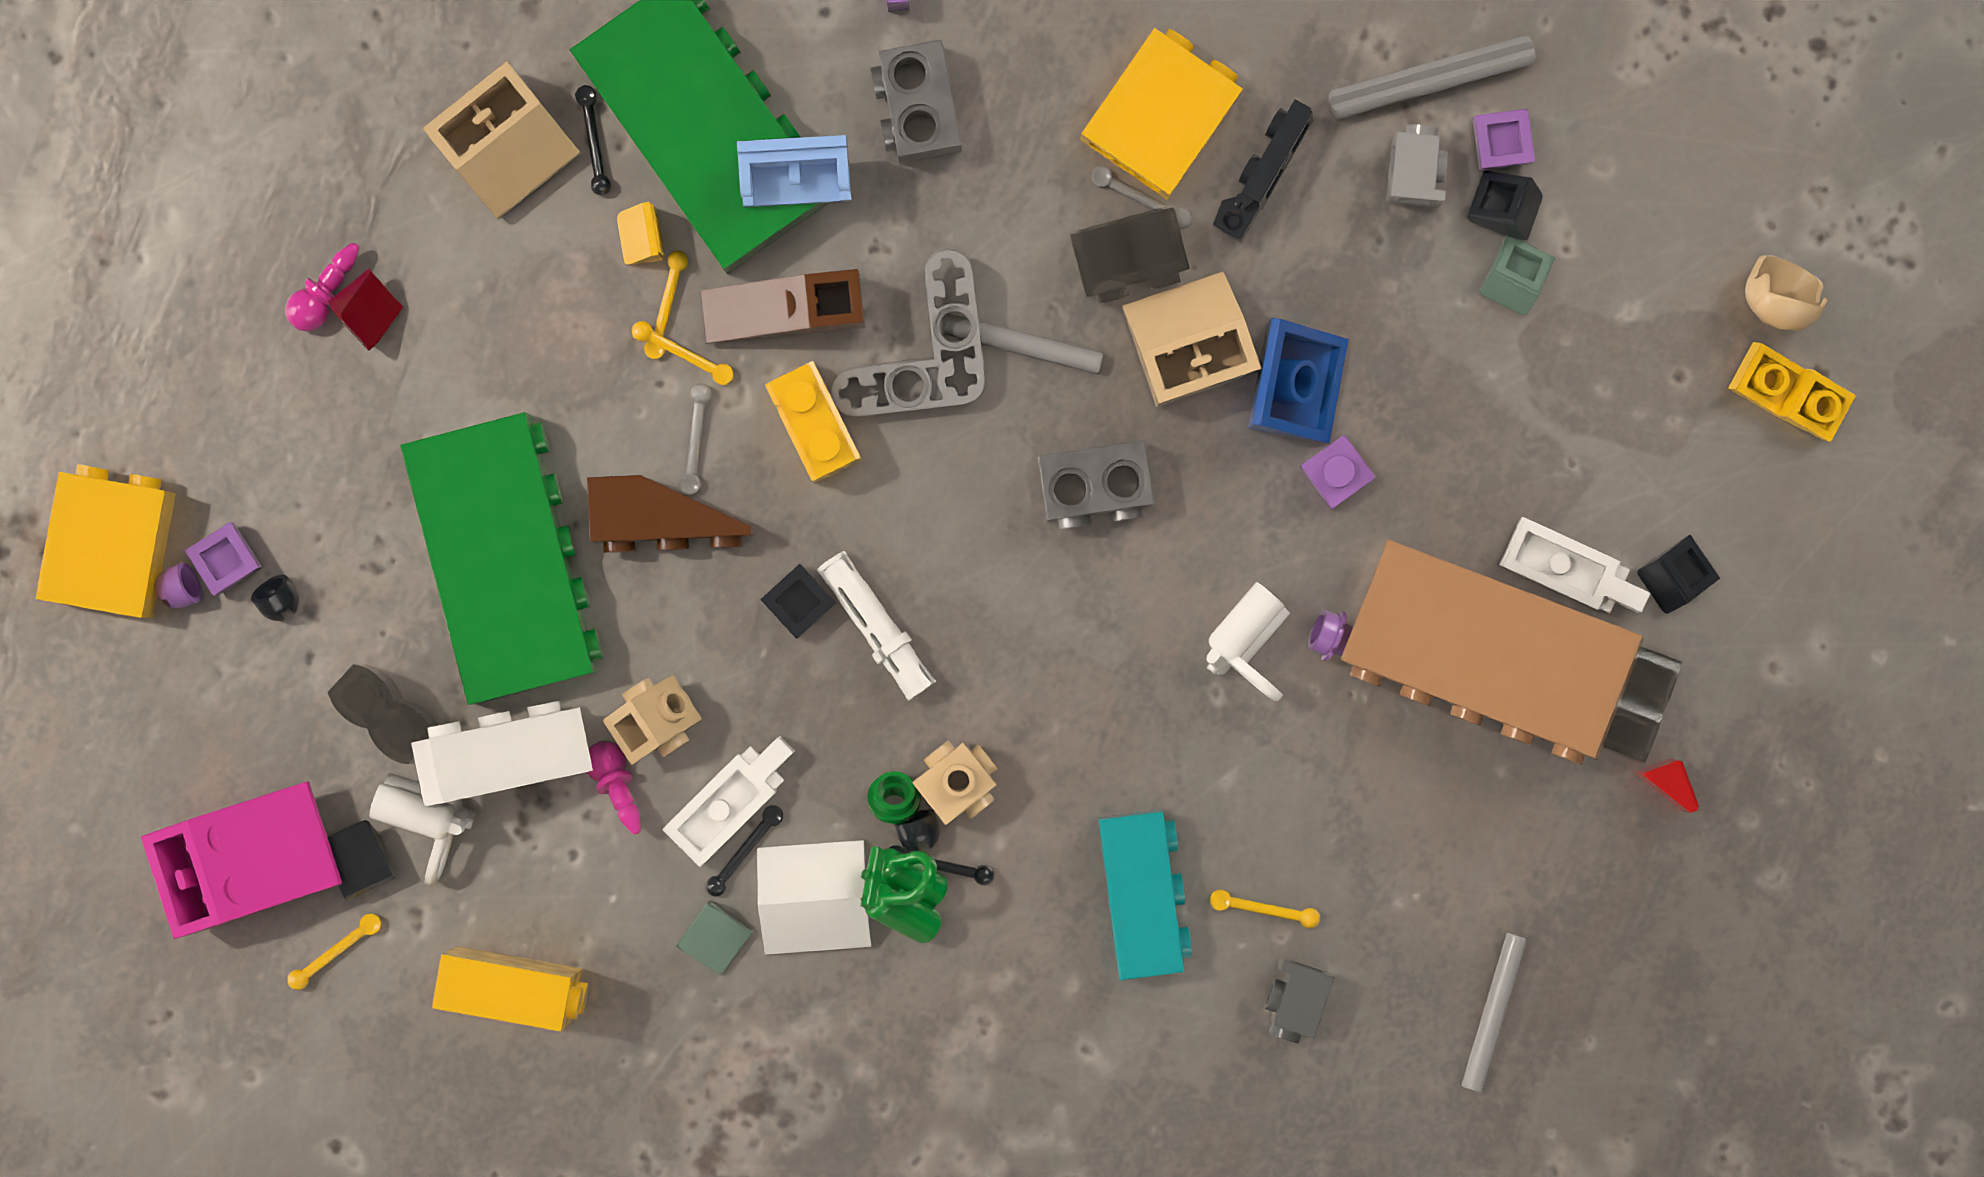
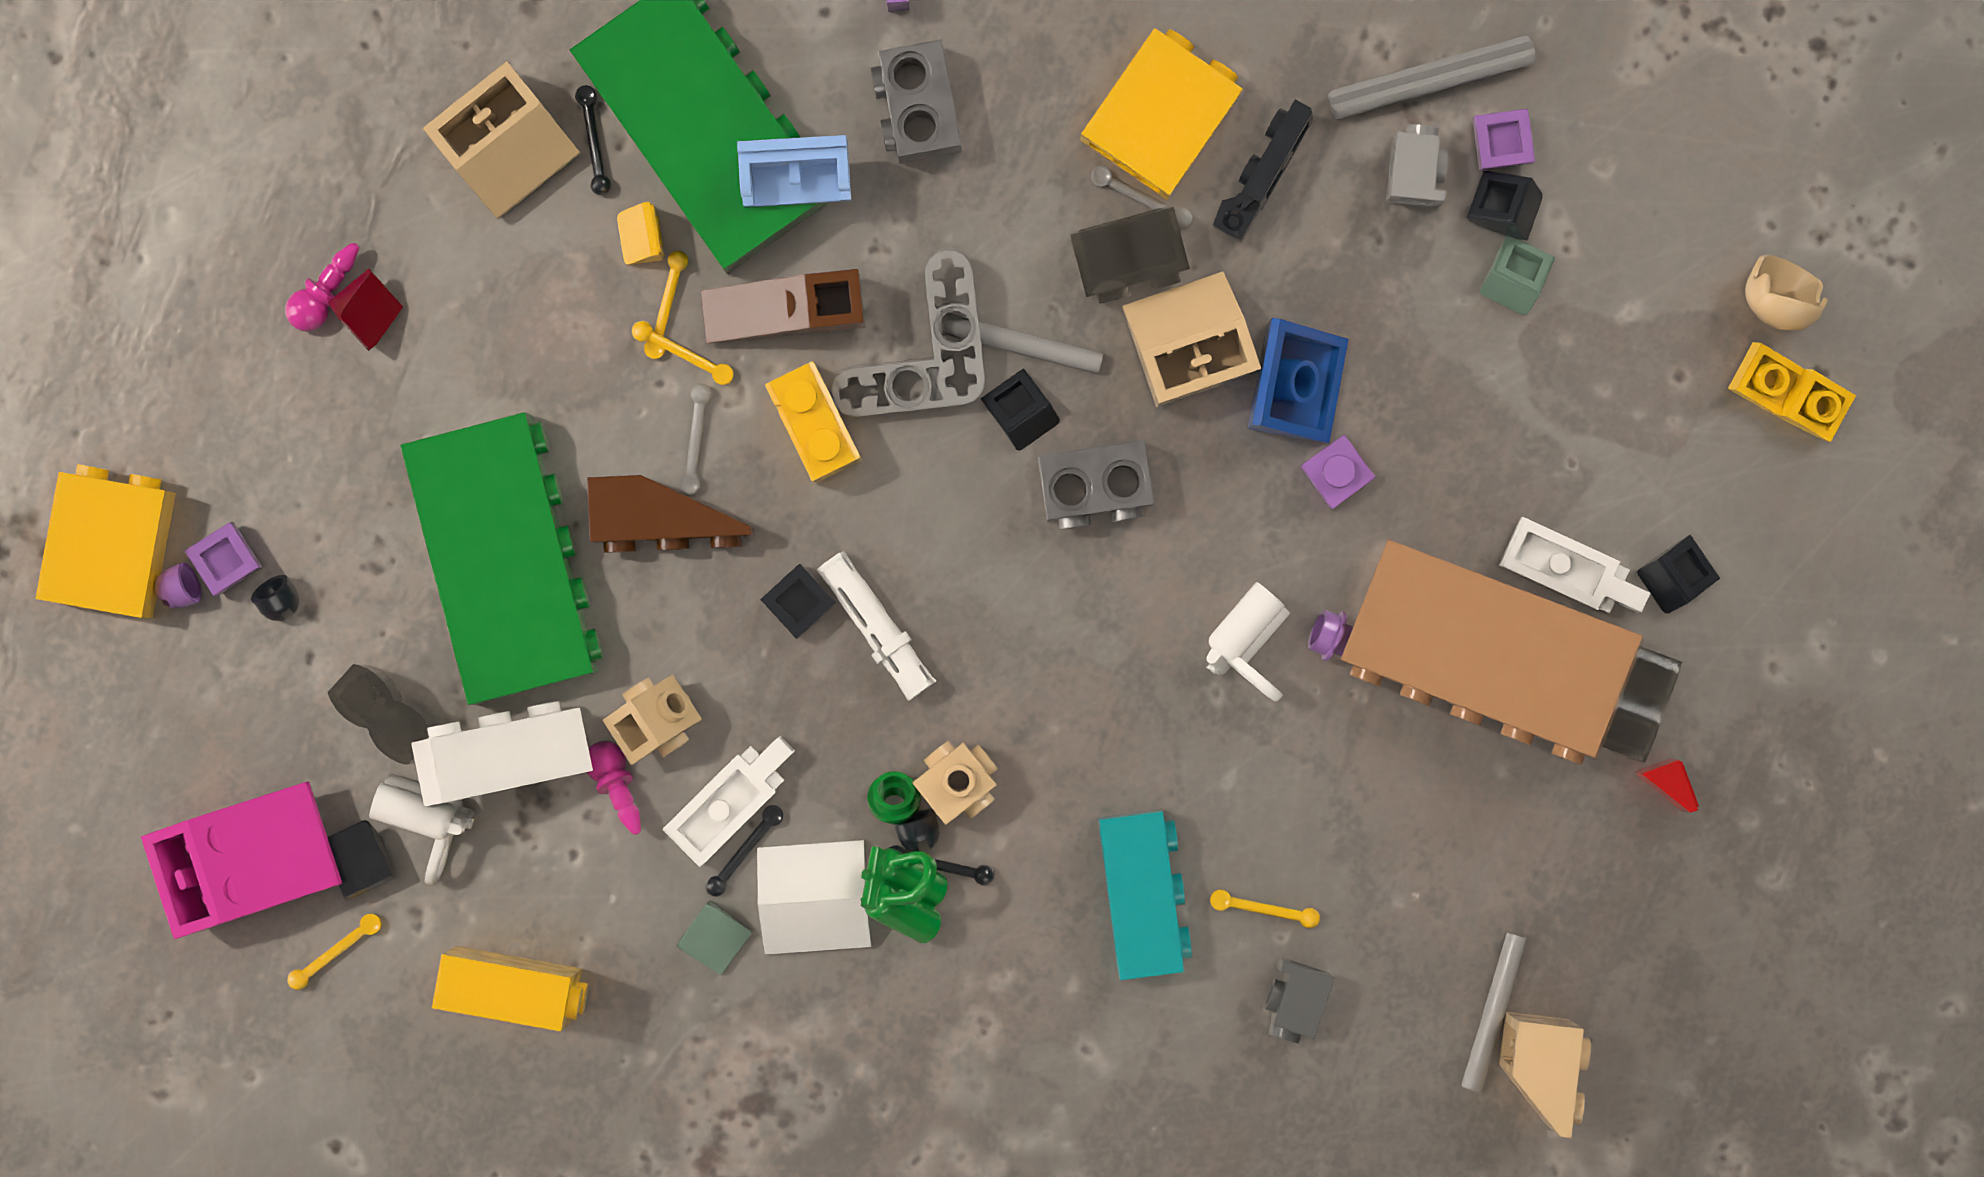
(1021, 409): none -> black slope
(1544, 1064): none -> tan slope

